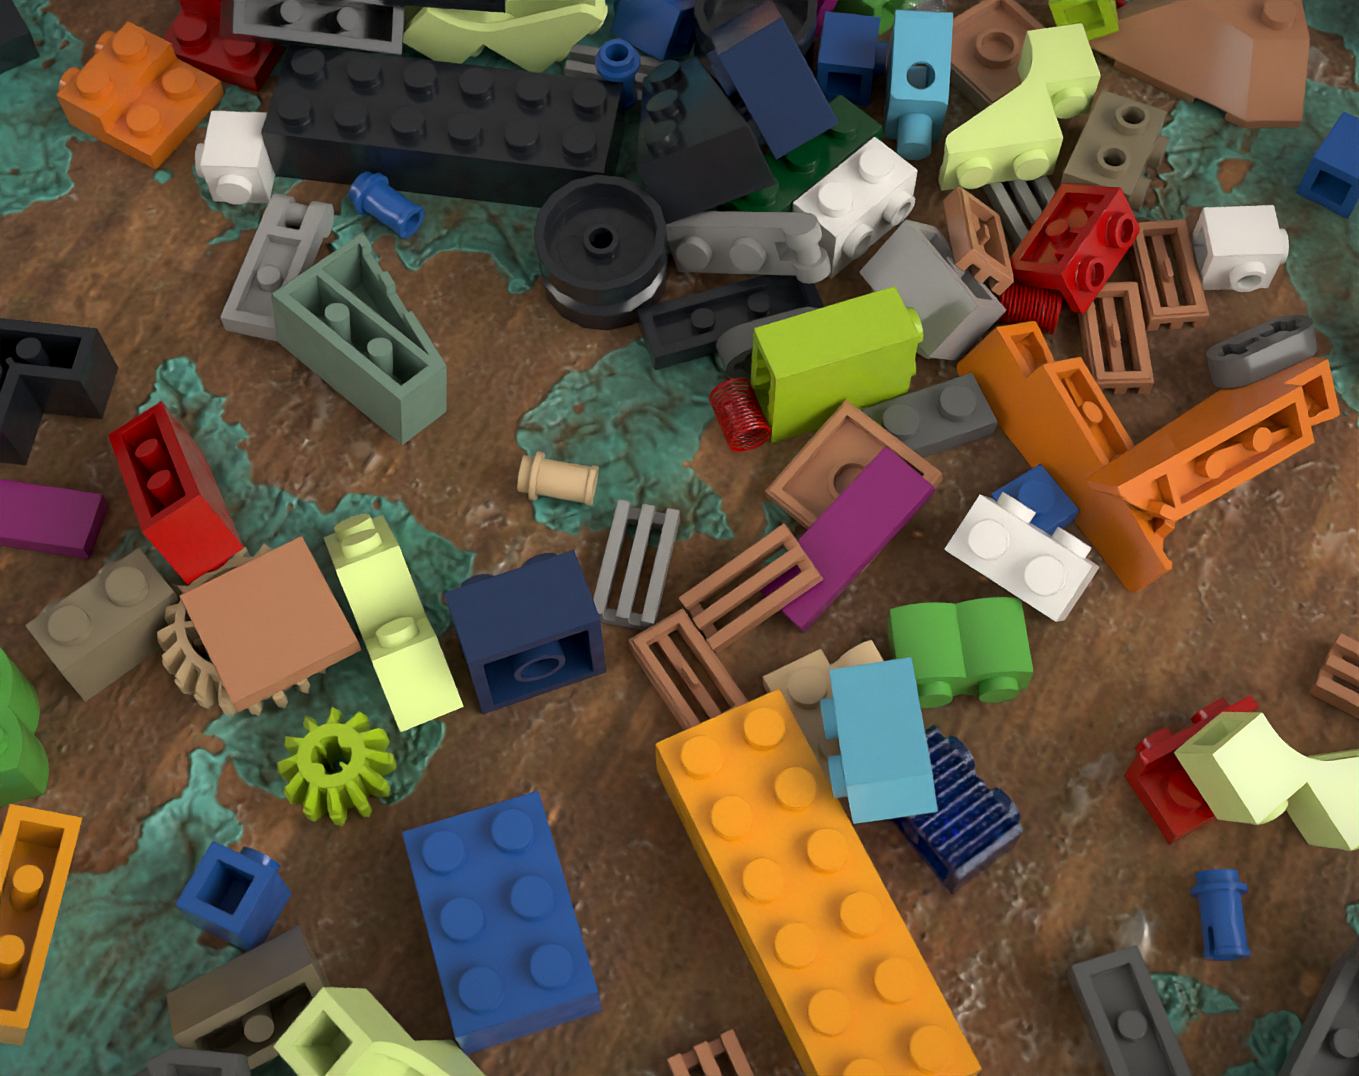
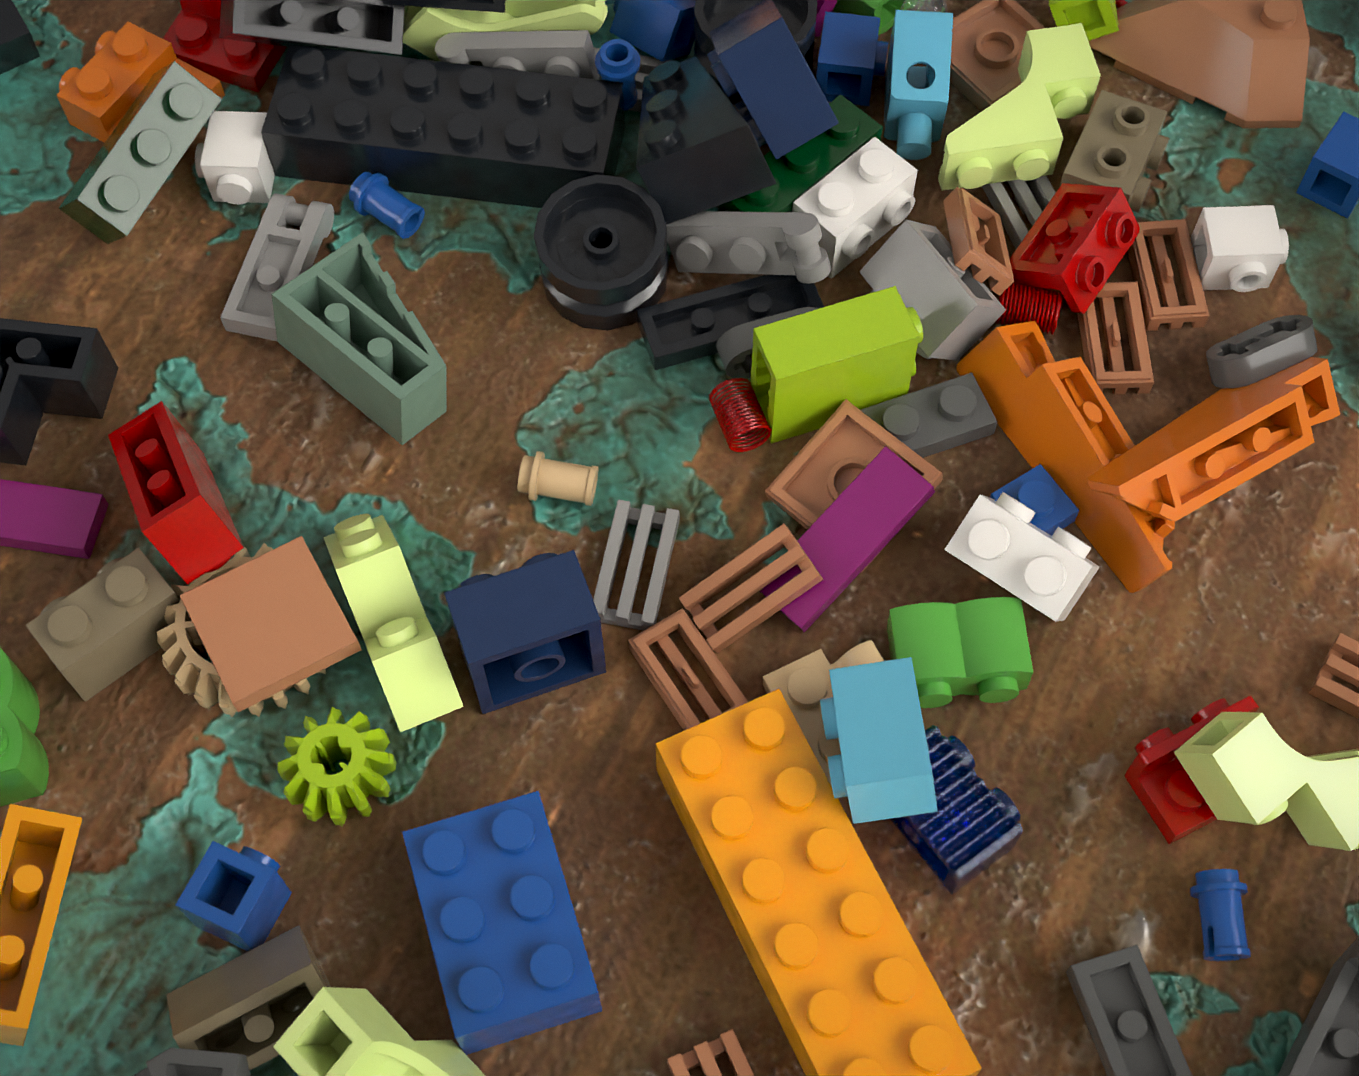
(140, 153): none -> brick
(531, 51): none -> light grey plate

